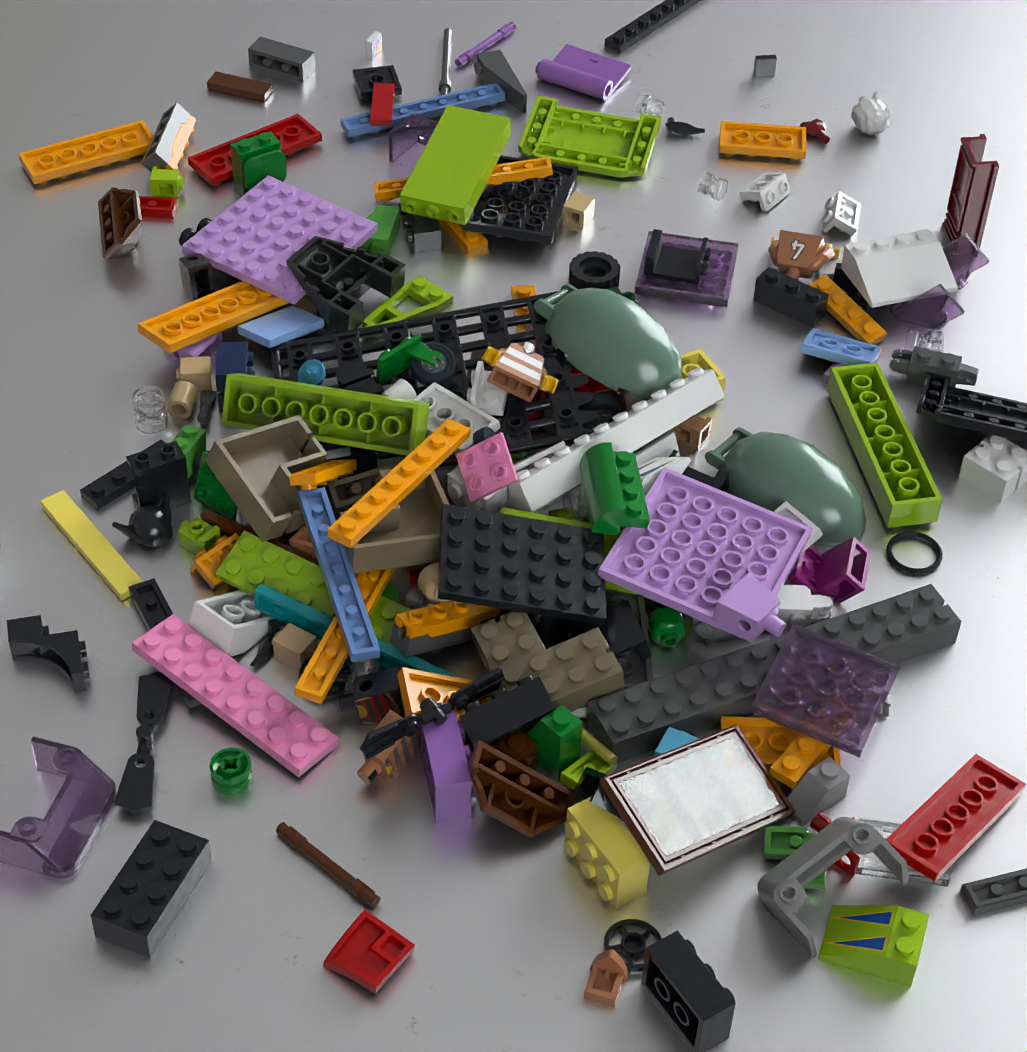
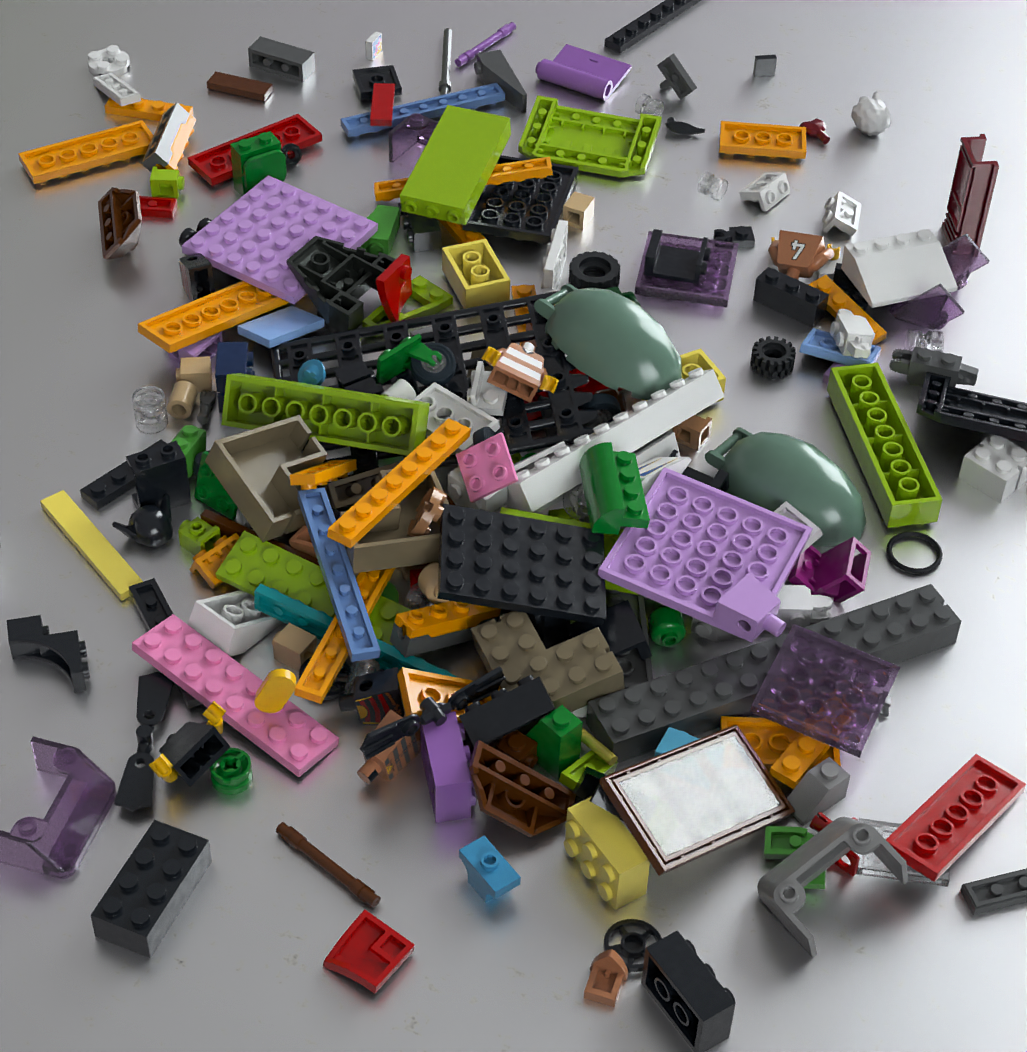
(108, 61): none -> white plate
(116, 89): none -> white tile
(144, 109): none -> light orange plate
(192, 748): none -> black torso
(266, 646): black bar -> none
(275, 690): none -> yellow tile
(297, 154): none -> black plate
(395, 286): none -> red plate
(427, 511): none -> medium nougat plate
(475, 273): none -> light yellow brick
(488, 869): none -> dark azure brick
(556, 258): none -> white hinge
(676, 77): none -> dark grey plate
(740, 234): none -> black plate
(783, 358): none -> black tyre
(852, 334): none -> white hinge
(875, 940): lime slope -> none

